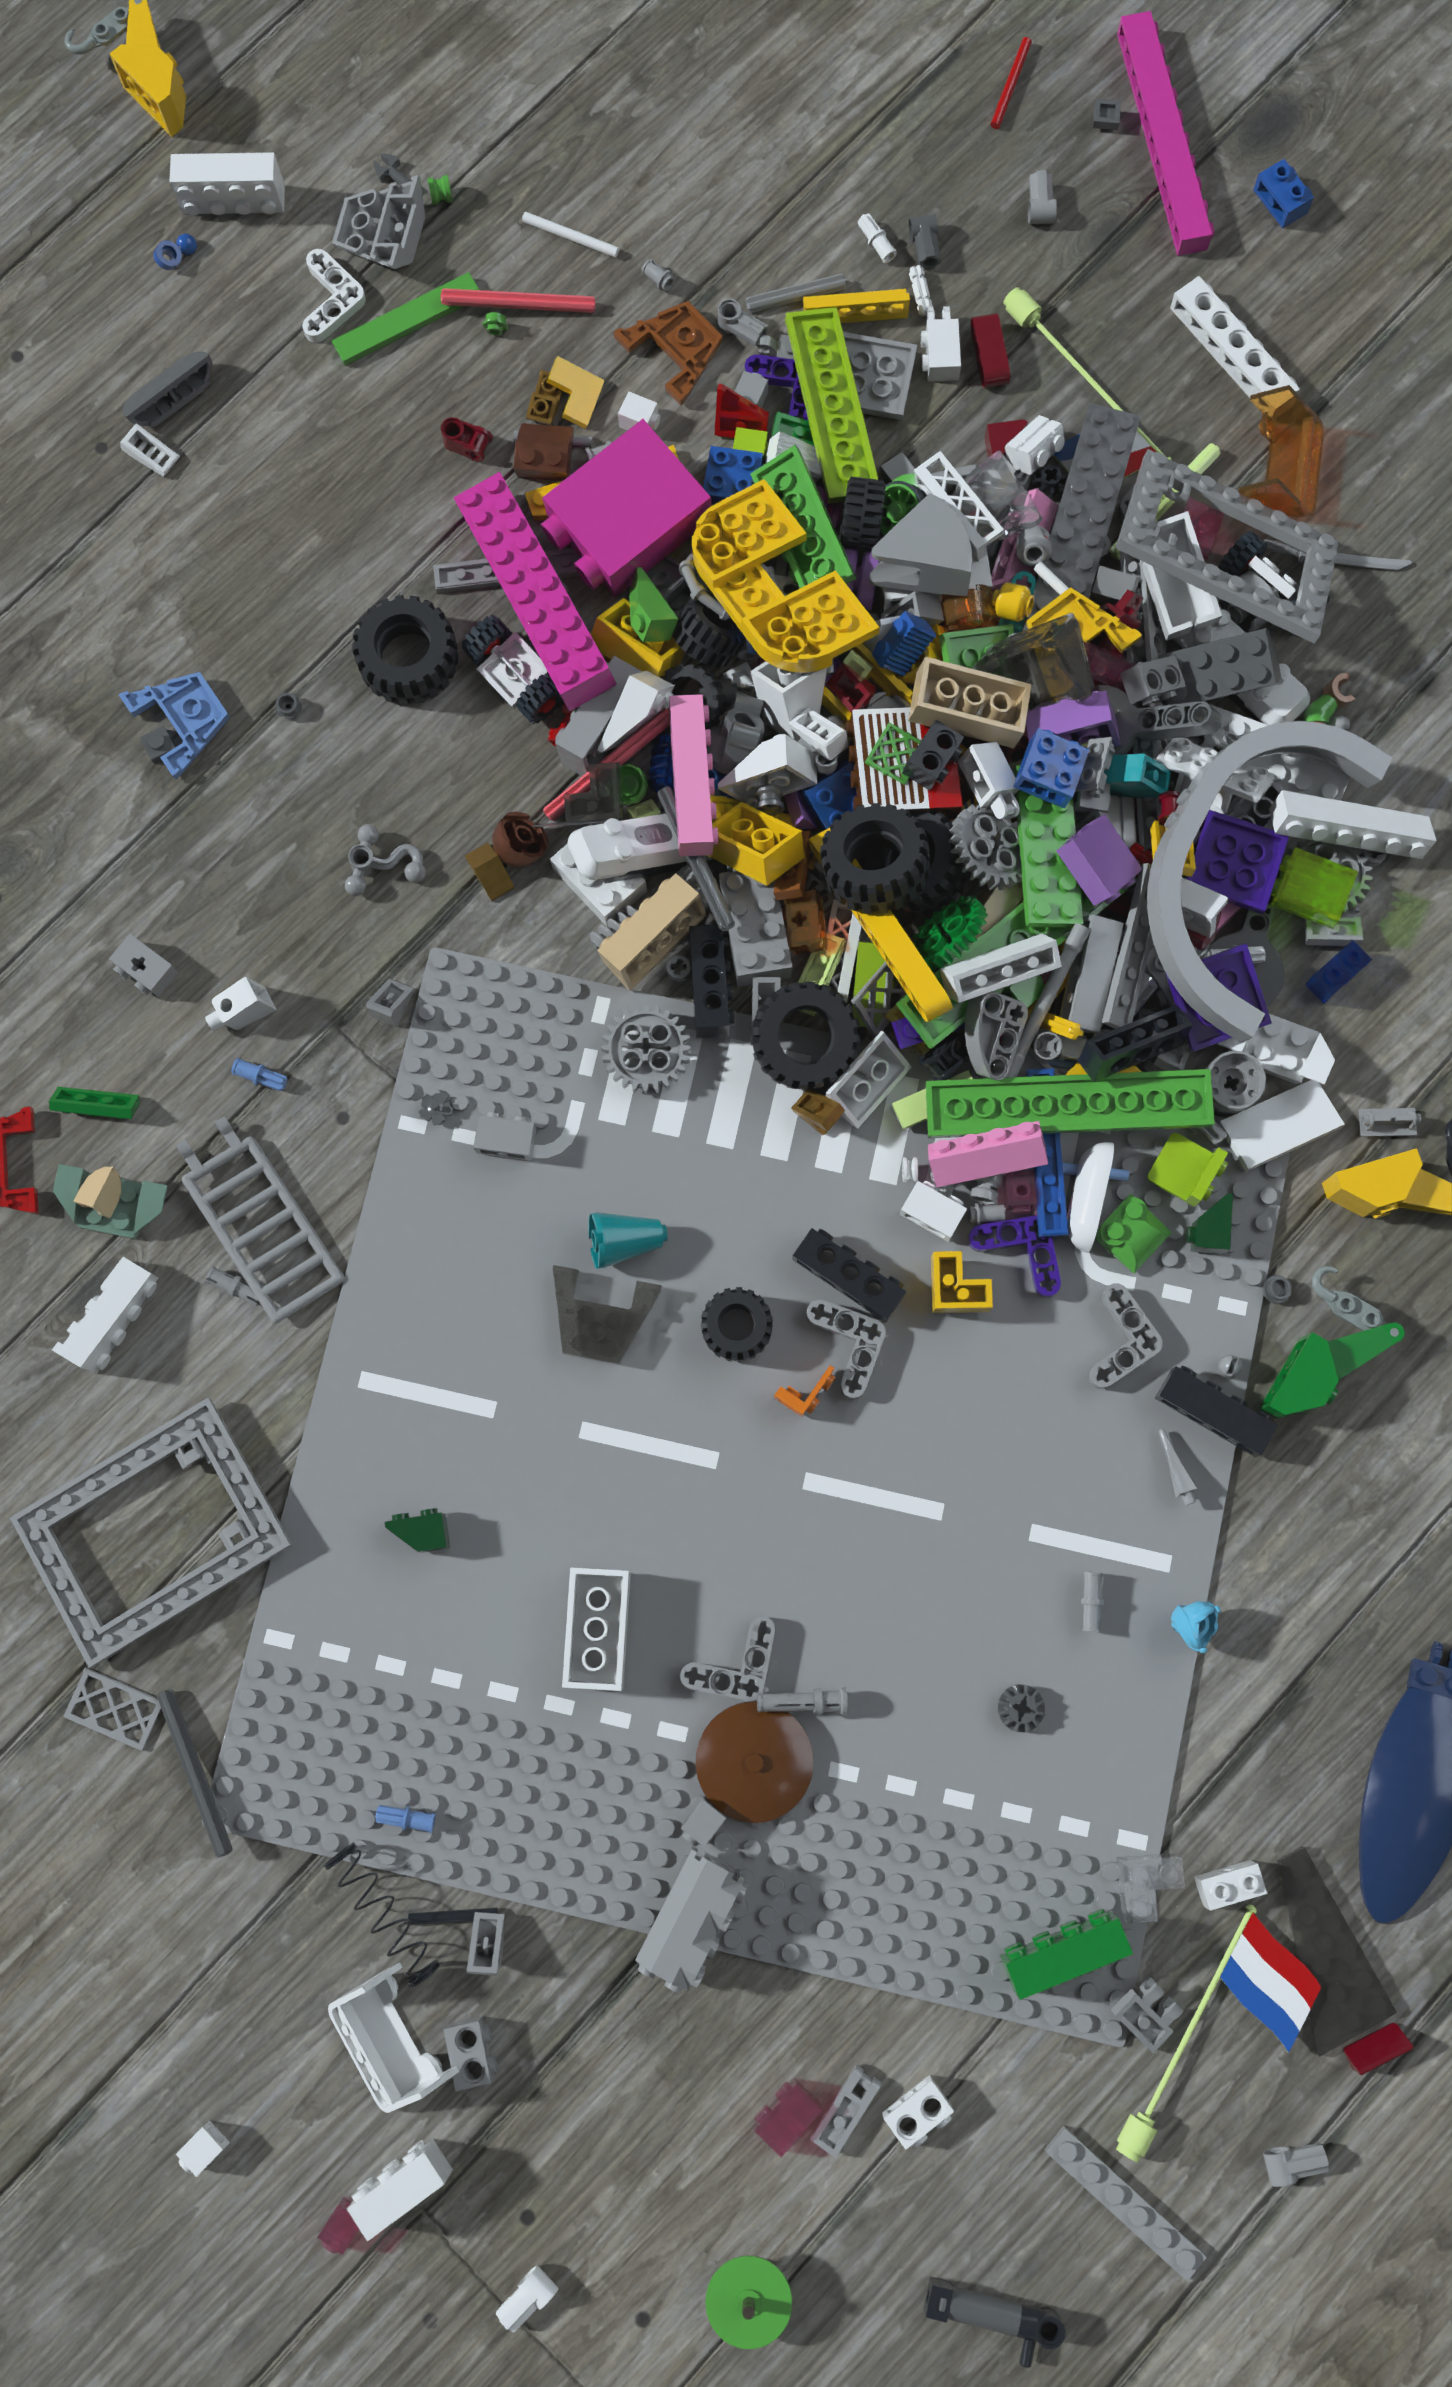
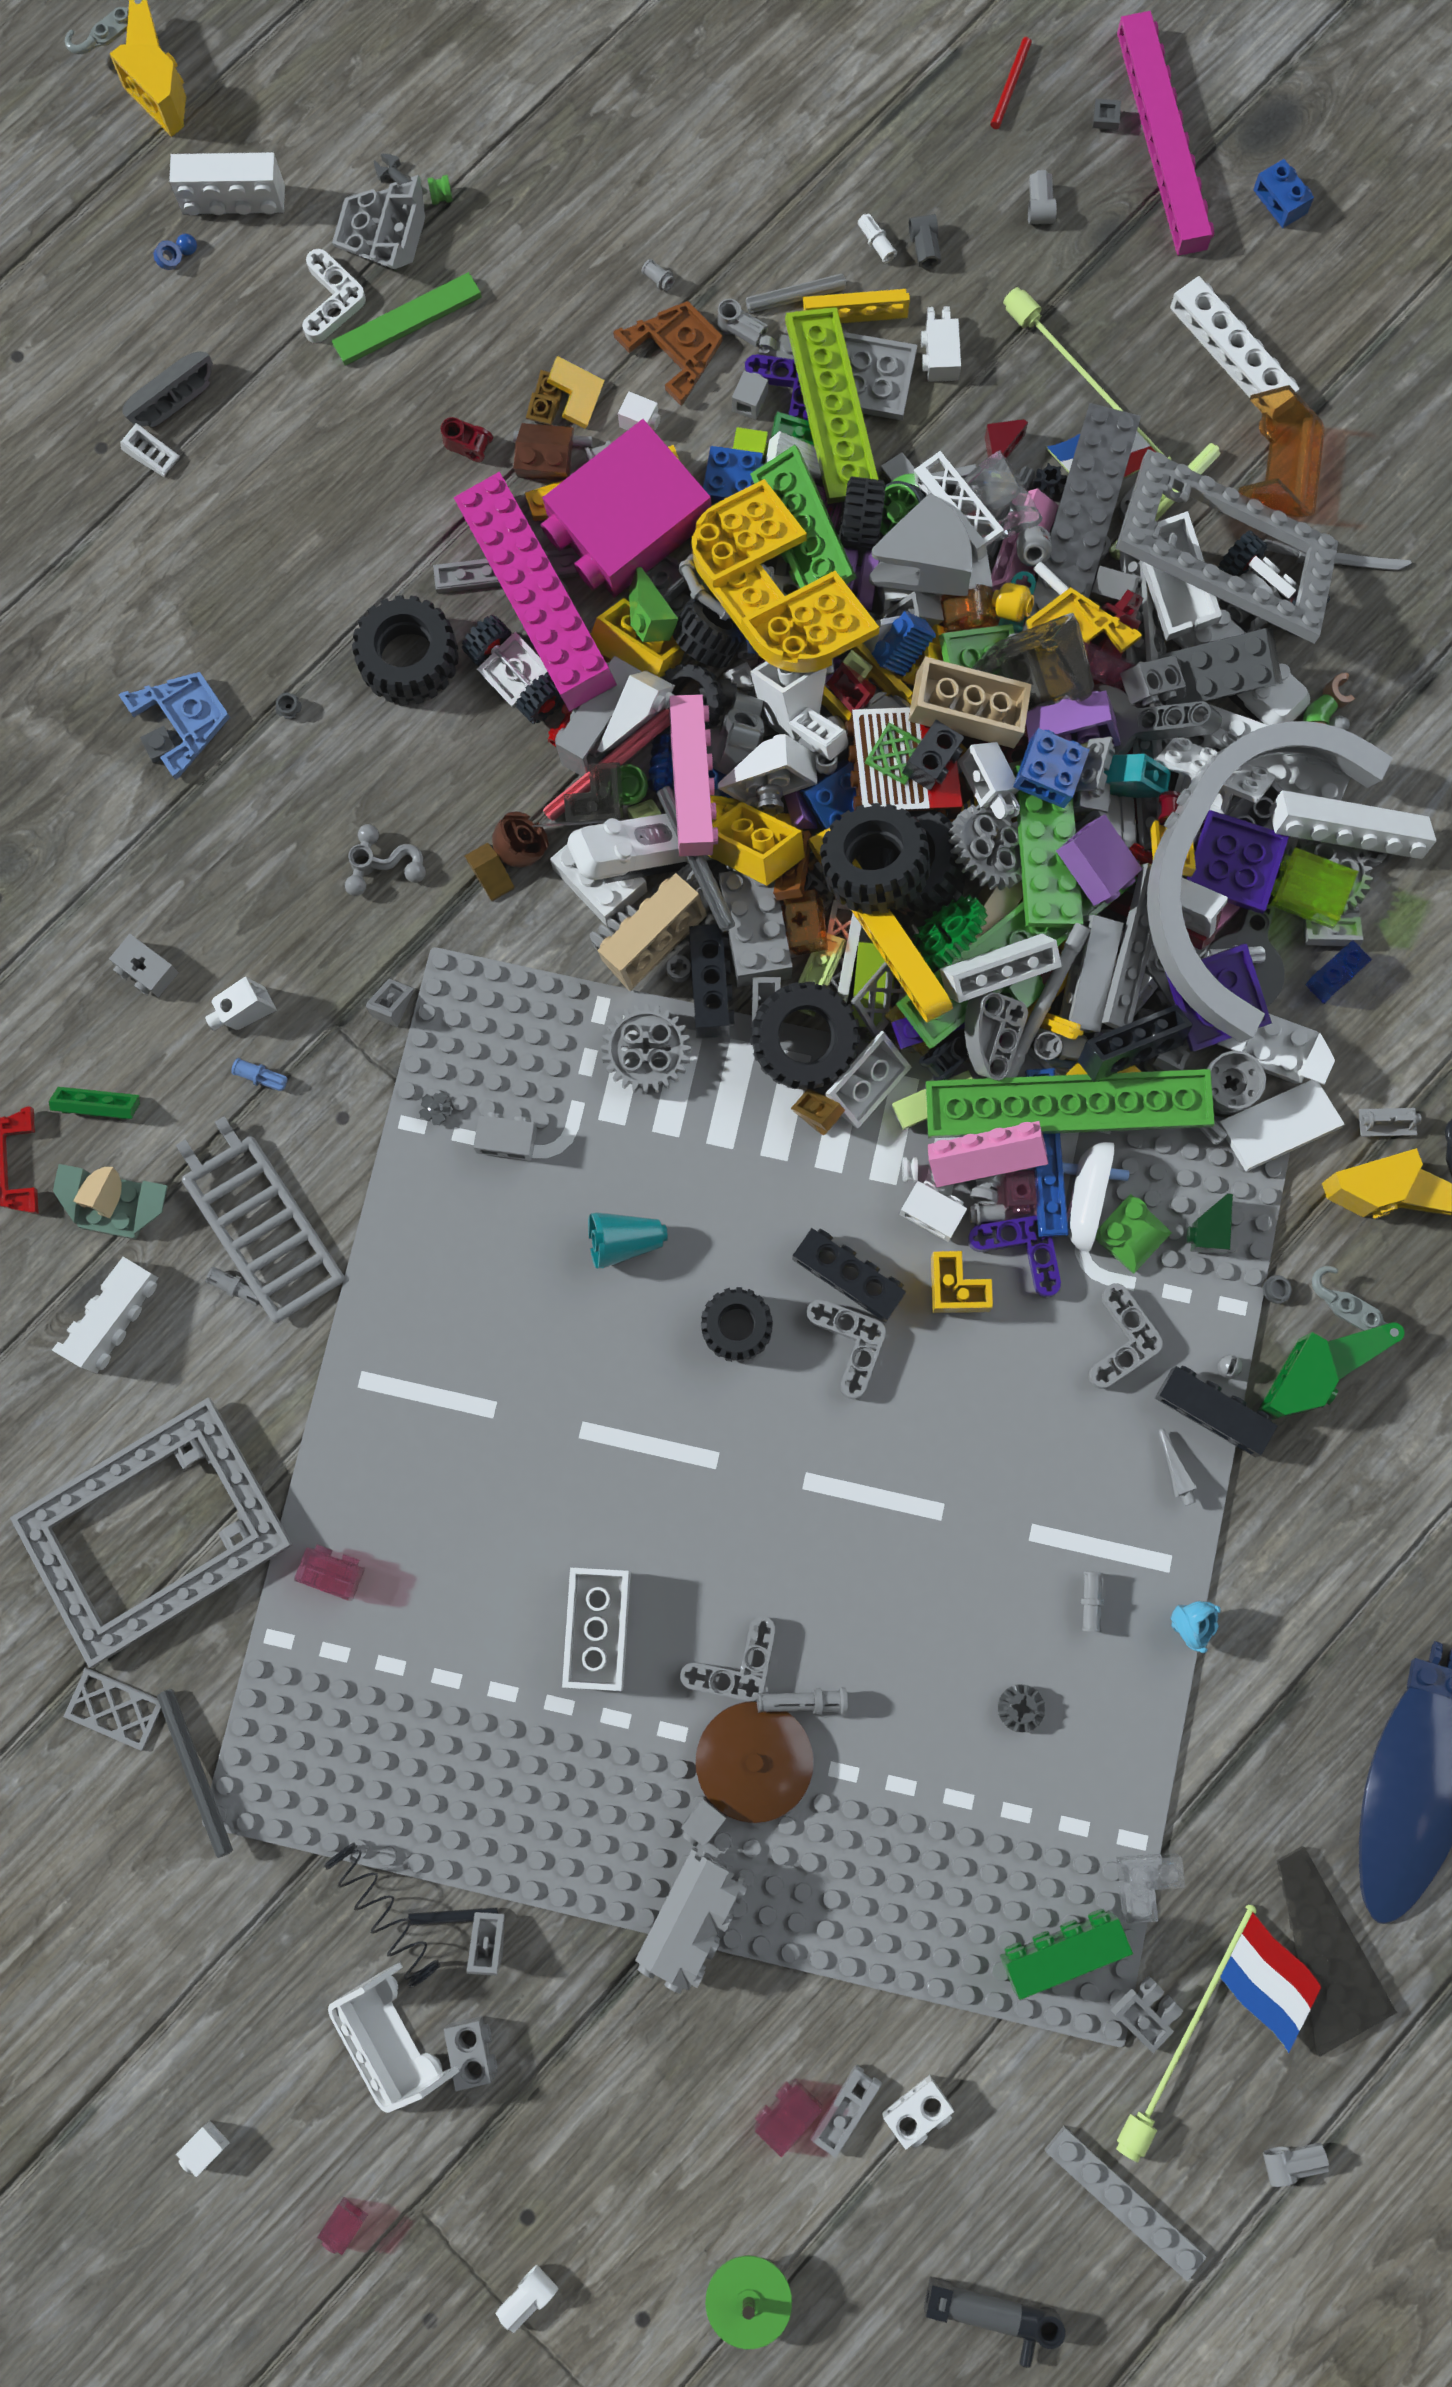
(330, 1573): none -> clear pink brick
(399, 2188): white brick -> none
(405, 1818): medium blue axle -> none
(421, 1532): dark green slope -> none
(495, 323): bright green plate -> none
(518, 300): coral axle -> none
(570, 234): white bar -> none
(598, 1329): clear smoke wing -> none
(737, 411): red wing -> none
(791, 1397): orange bracket -> none
(920, 289): white axle -> none
(990, 350): dark red beam -> none
(1035, 445): white brick -> none
(1187, 1169): lime bracket -> none
(1206, 524): clear pink plate -> none
(1230, 1885): white brick -> none
(1377, 2048): dark red slope -> none

